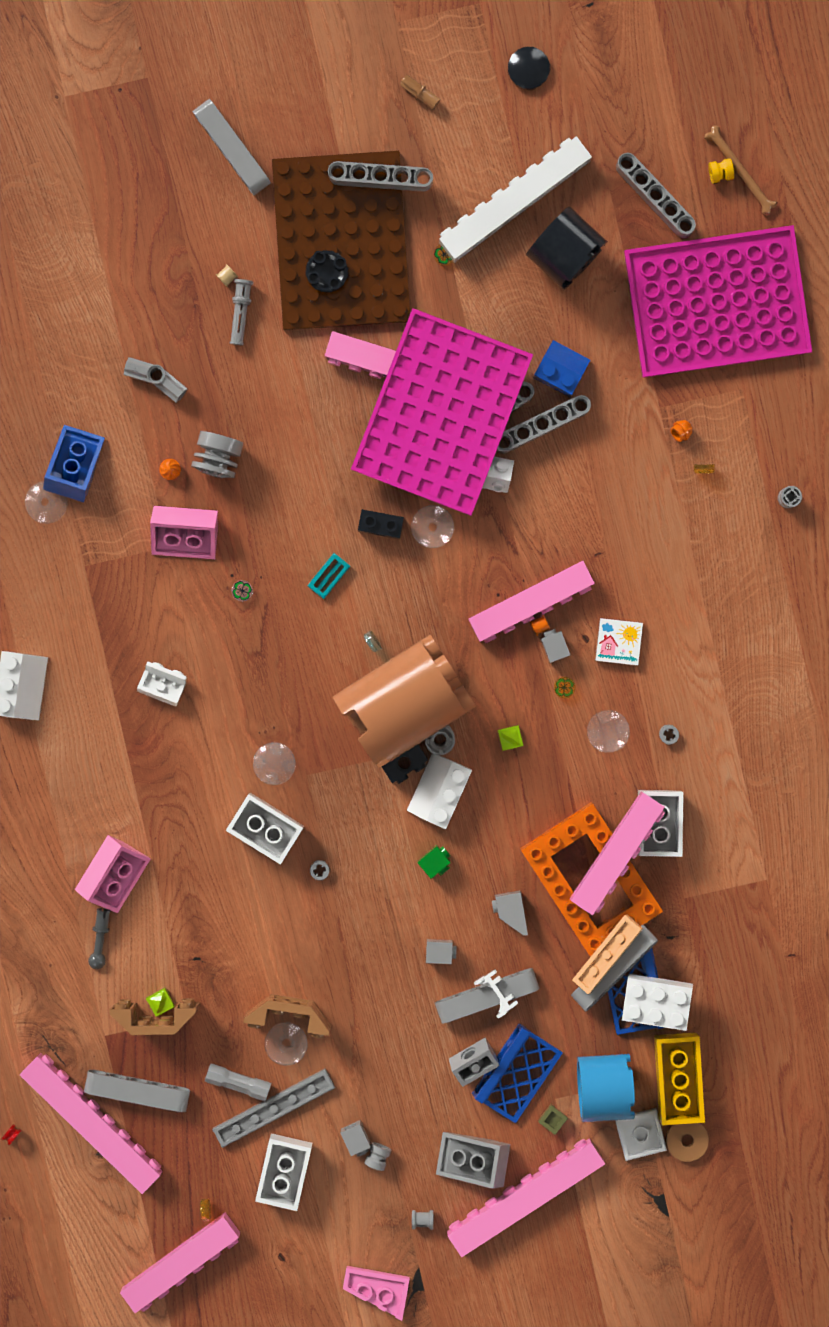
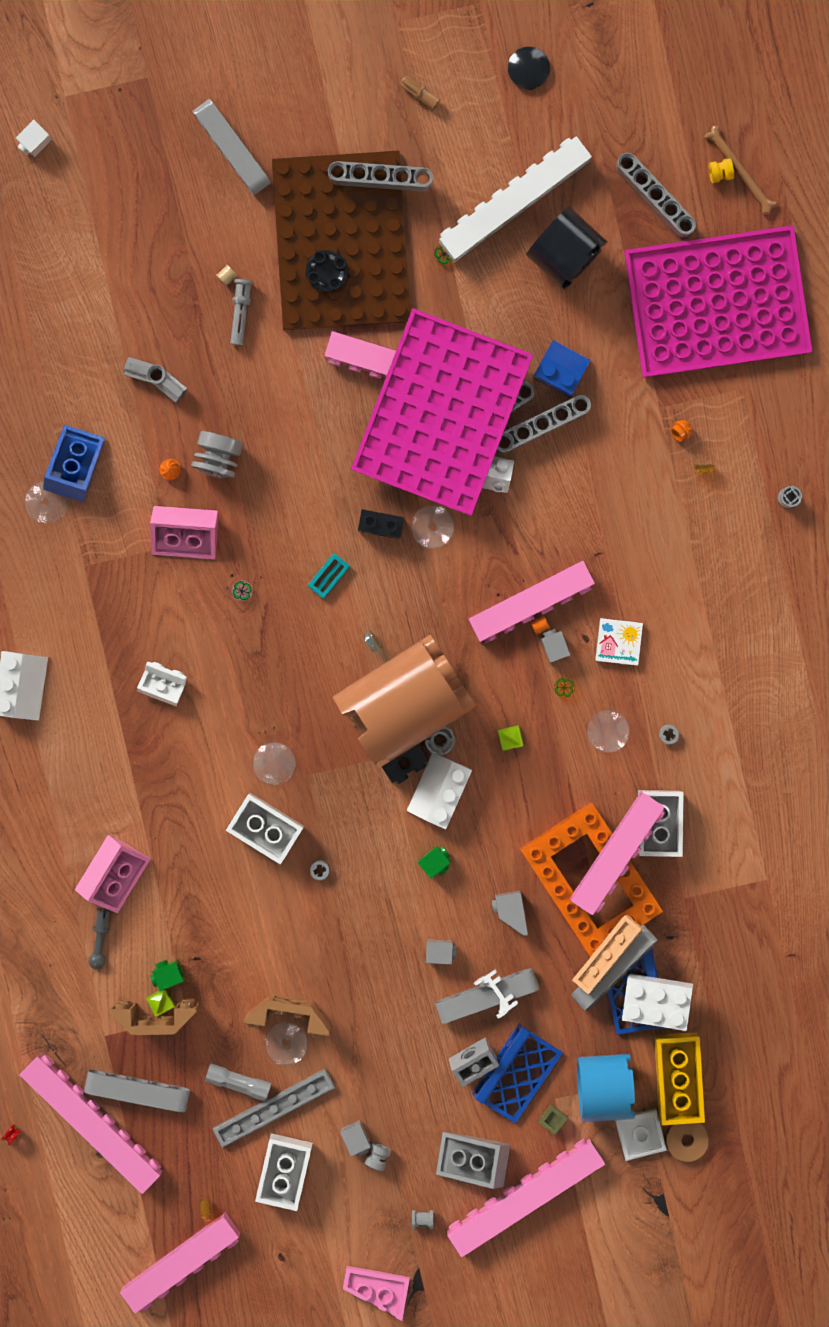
(33, 139): none -> white brick
(167, 974): none -> green brick

